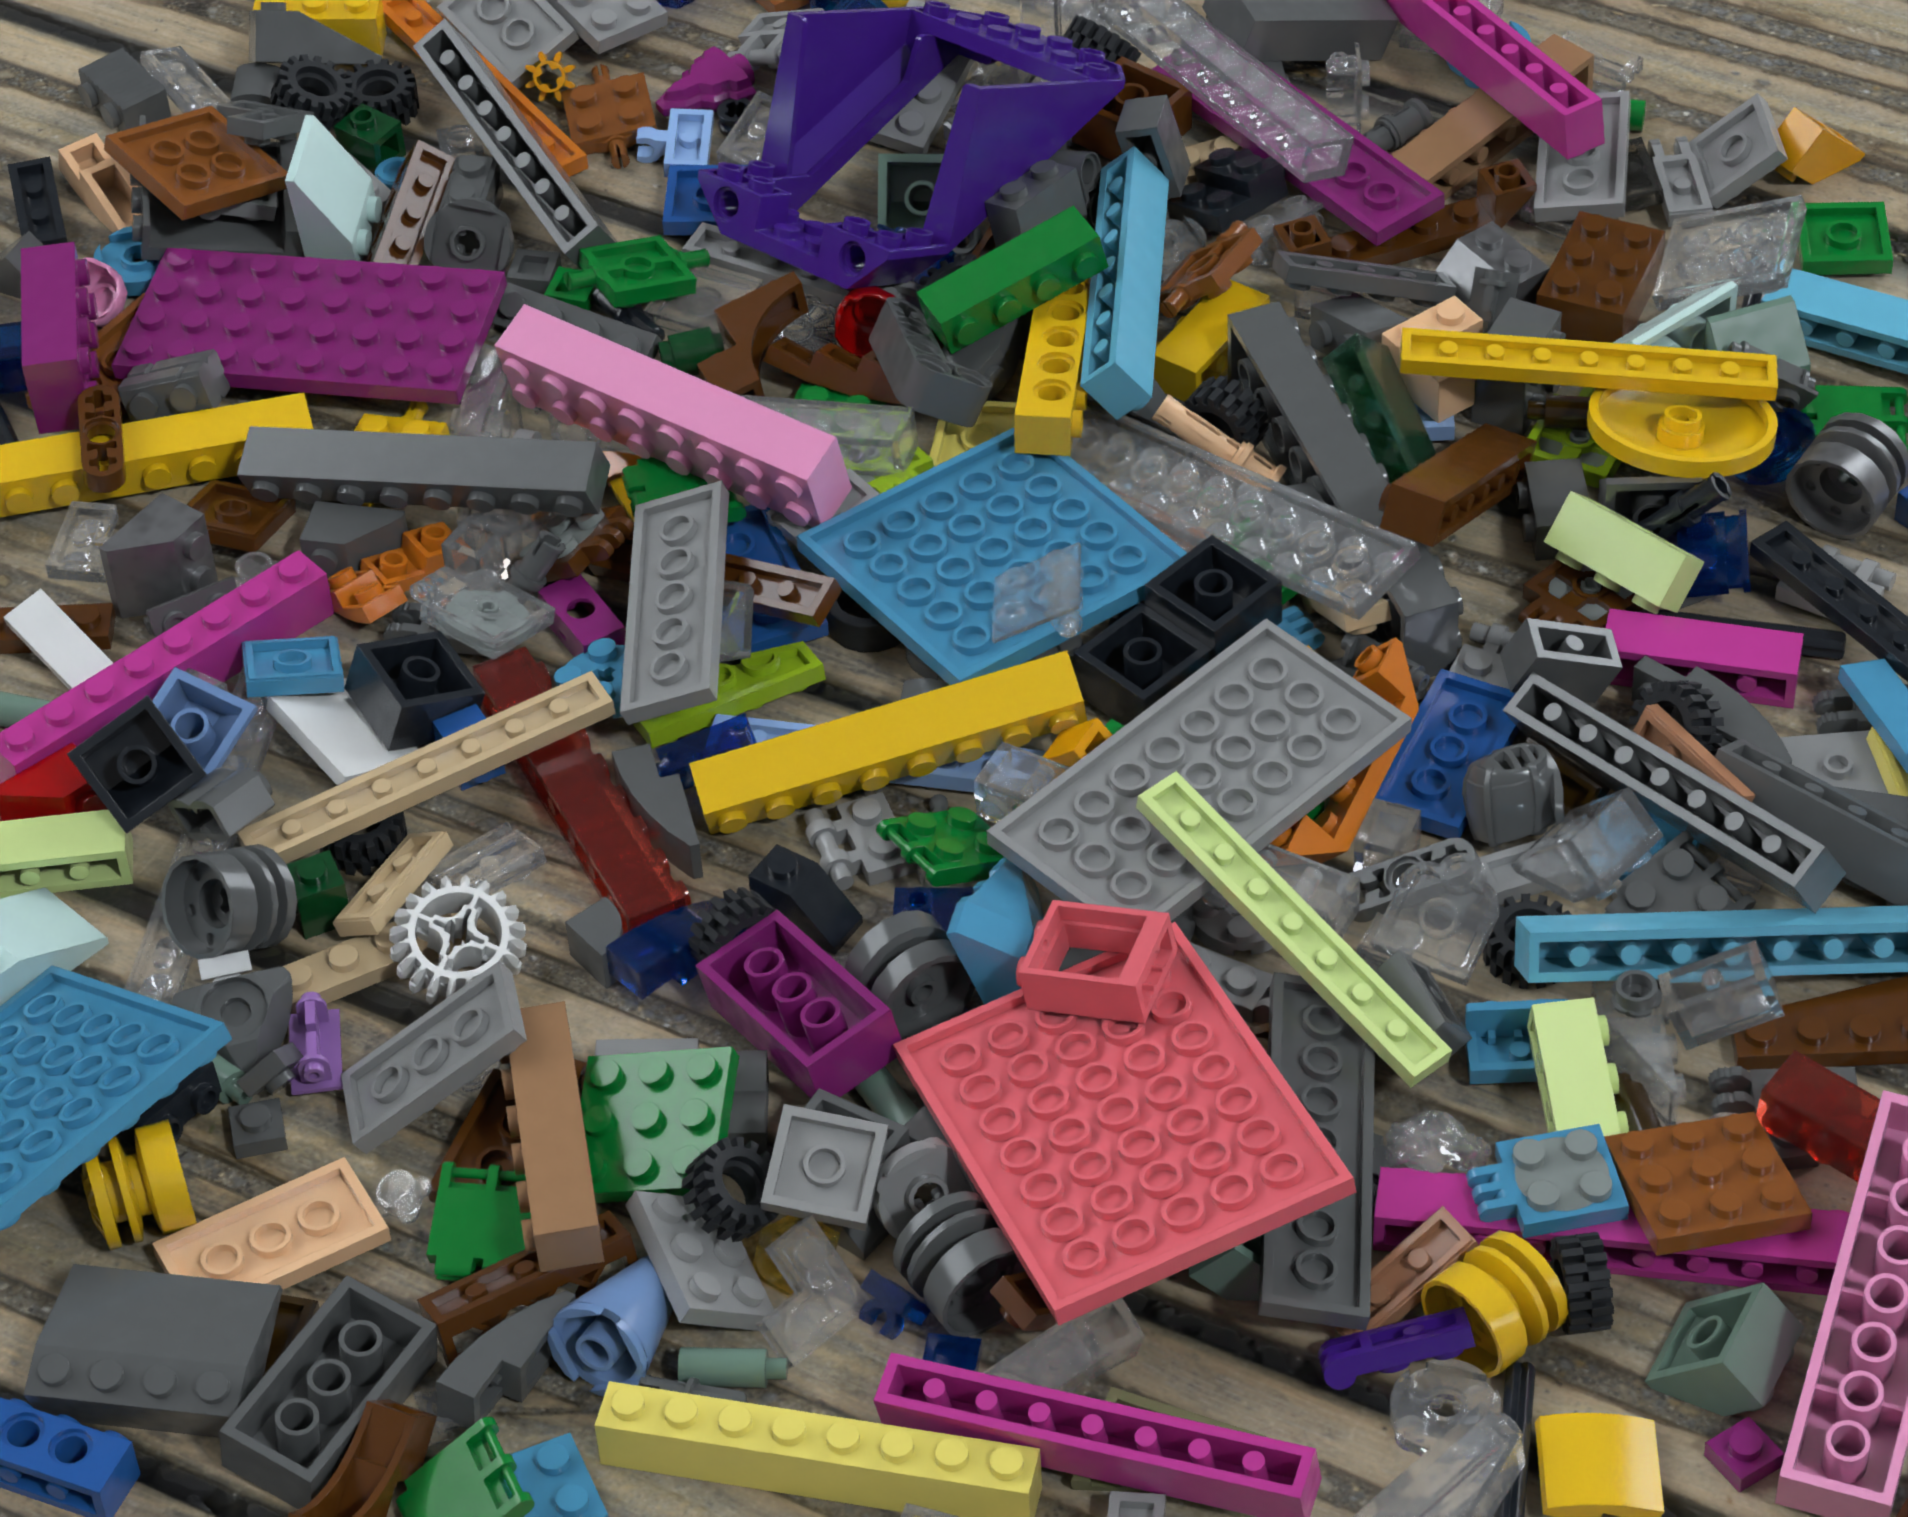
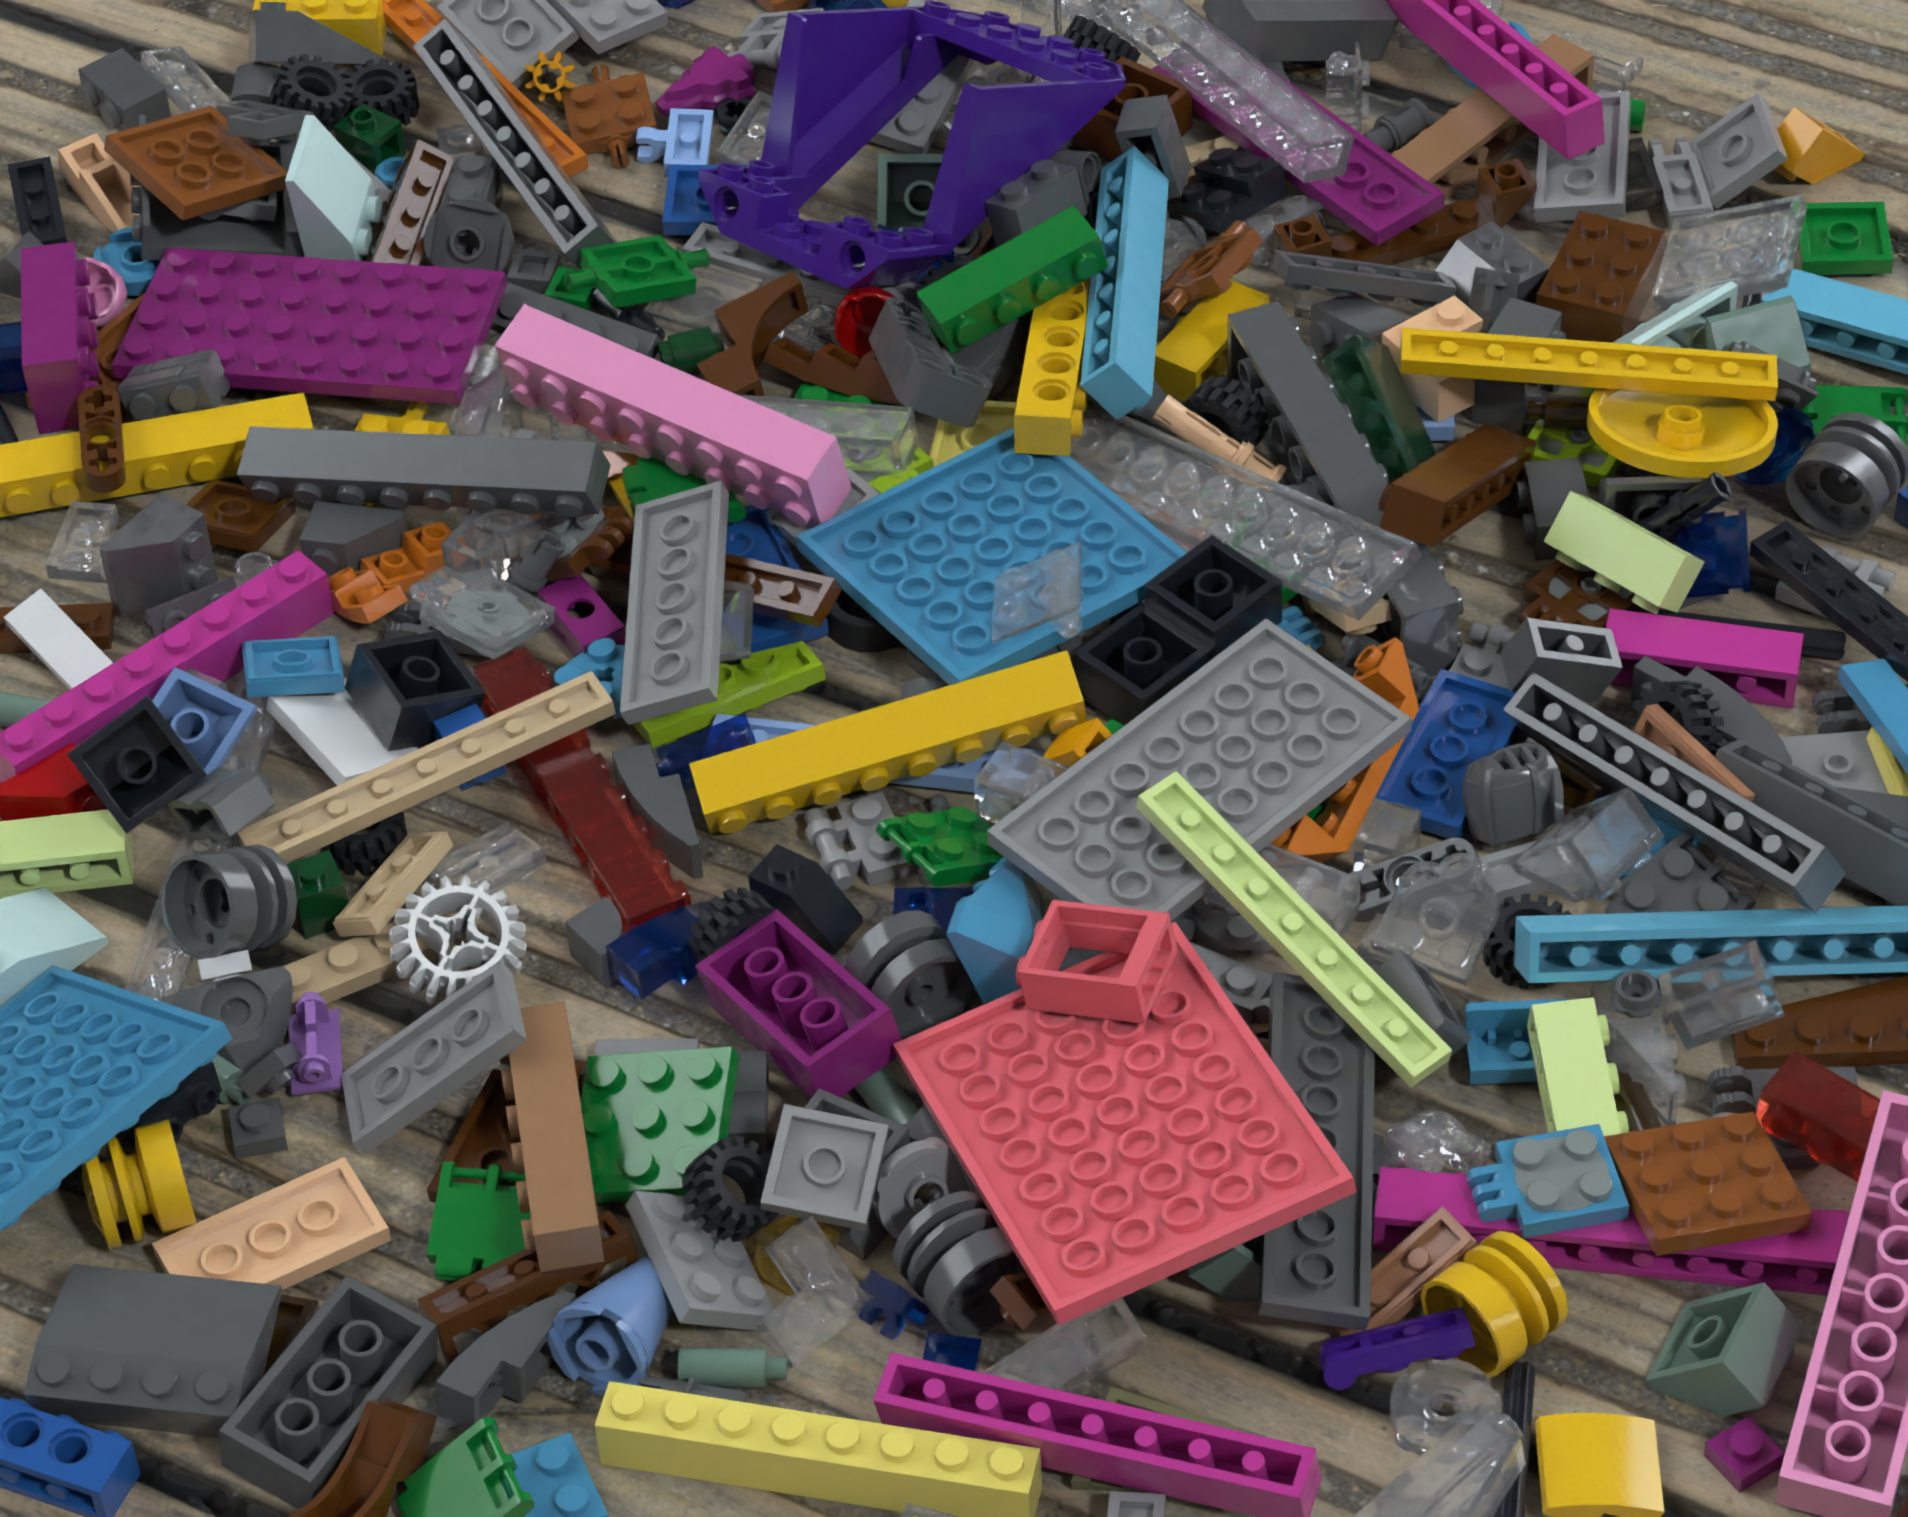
(396, 1185): clear plate -> none
(1585, 1278): black tyre -> none

